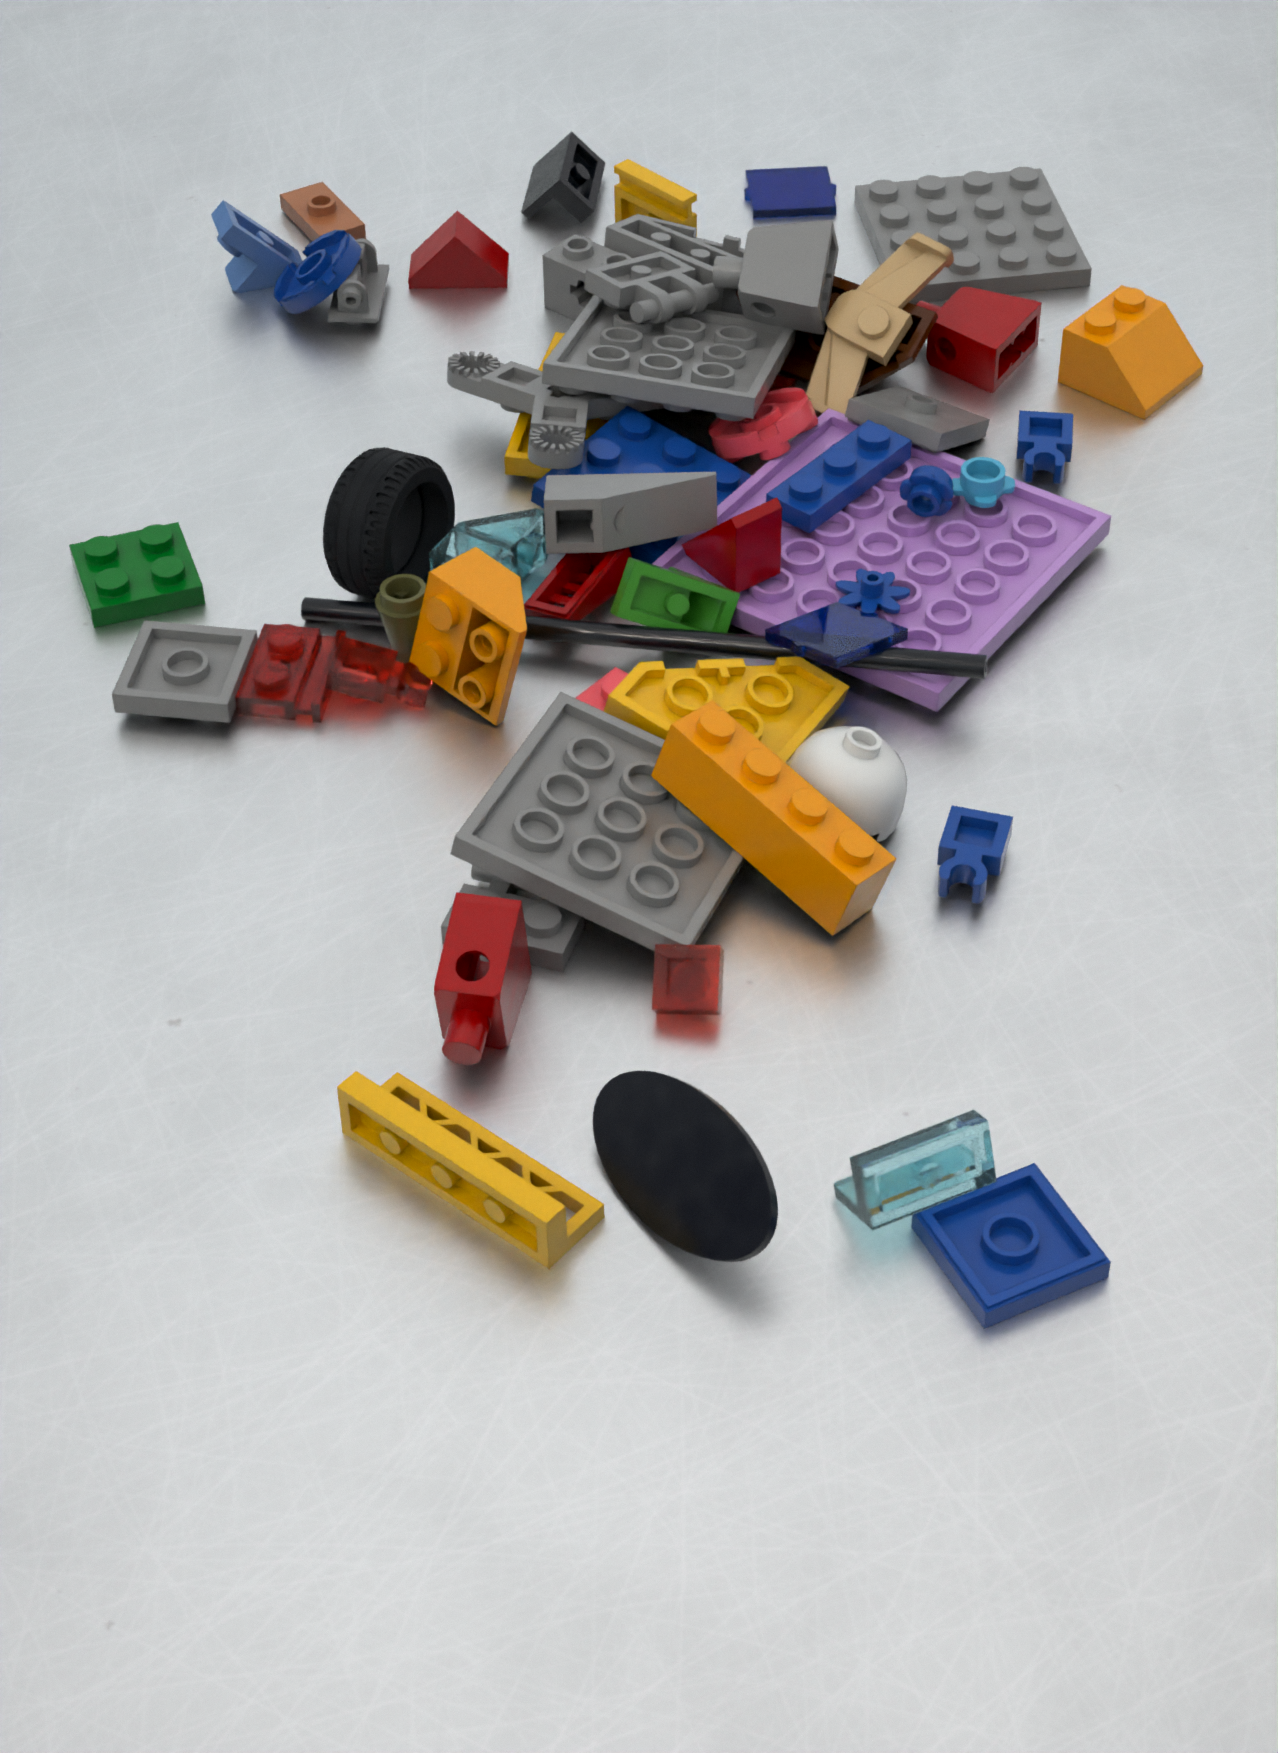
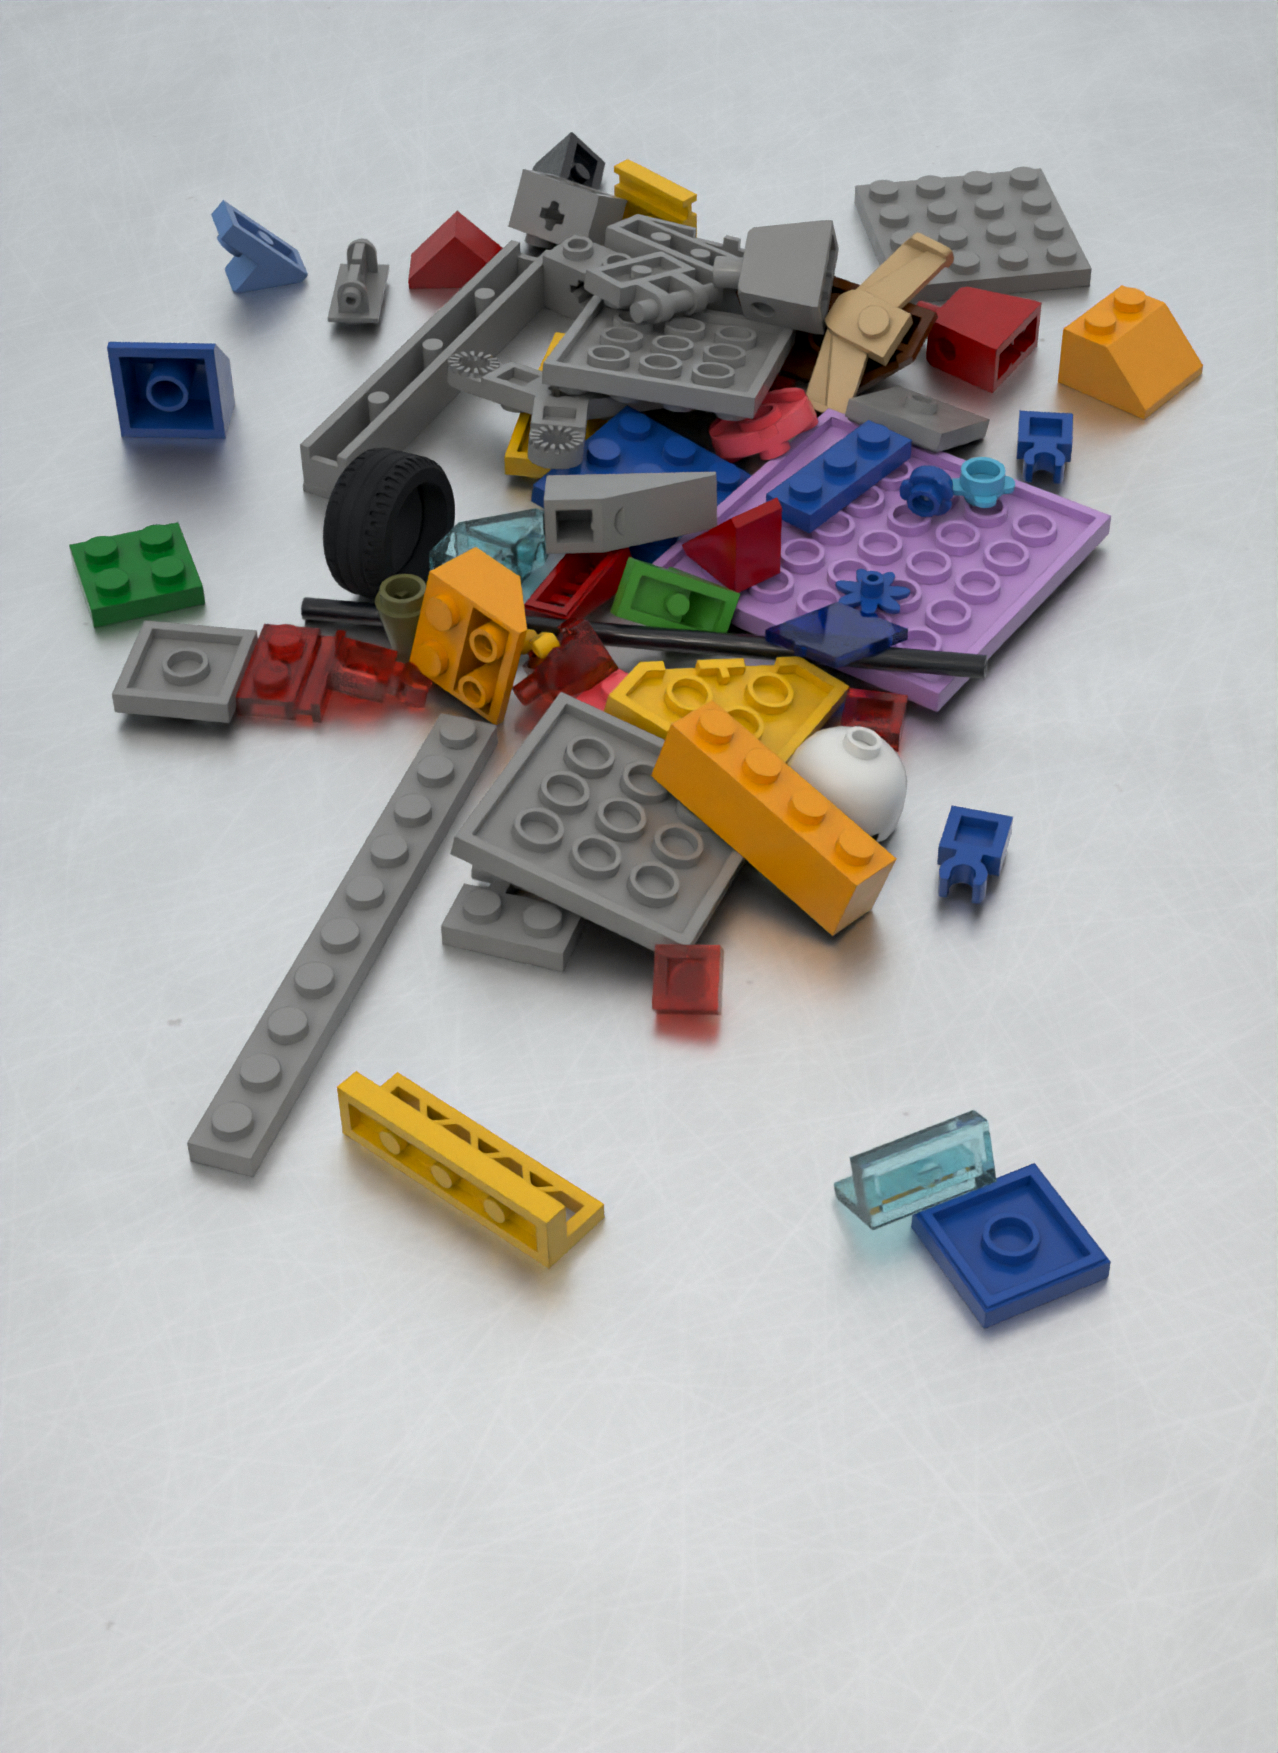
(171, 389): none -> blue slope
(320, 211): nougat plate -> none
(323, 271): blue tile -> none
(341, 949): none -> light grey plate
(413, 383): none -> light grey tile
(477, 998): red torso -> none
(558, 208): none -> light grey brick
(563, 663): none -> clear red piece
(685, 1166): black shield -> none
(790, 192): clear blue piece -> none
(877, 711): none -> clear red plate

